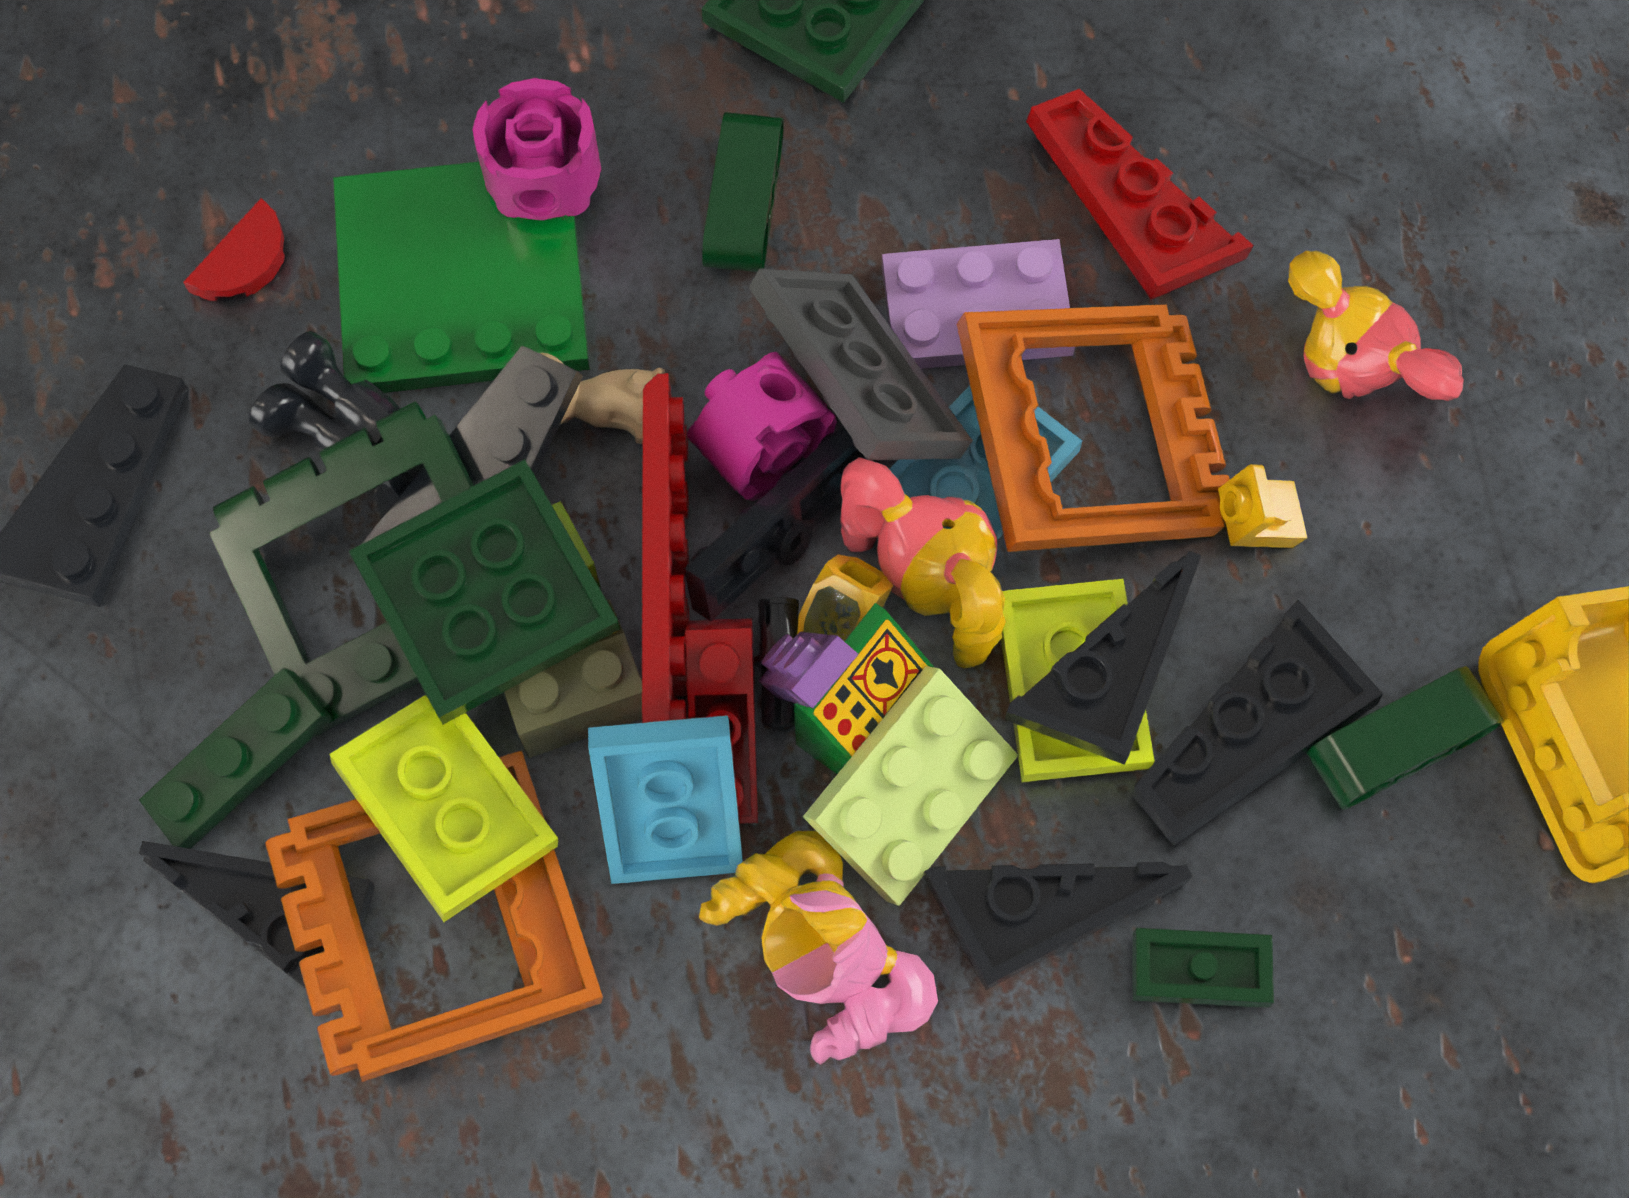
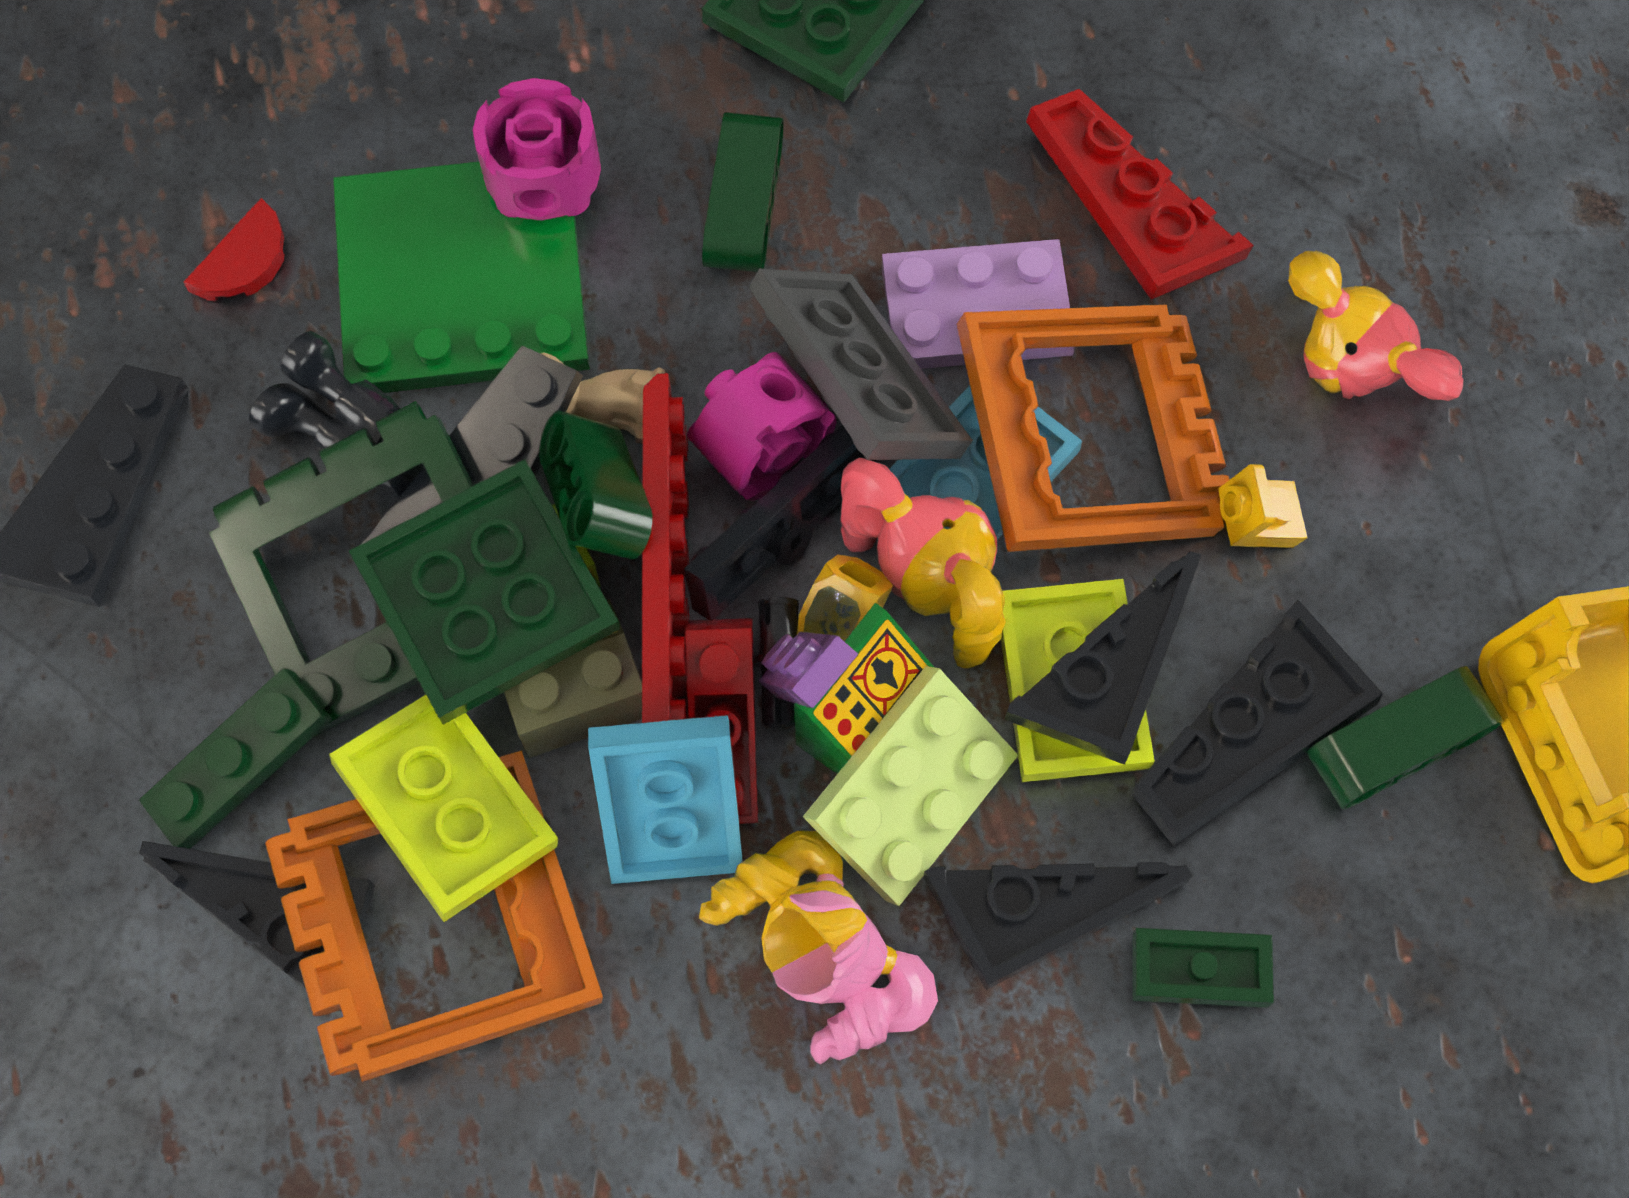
(595, 485): none -> dark green beam

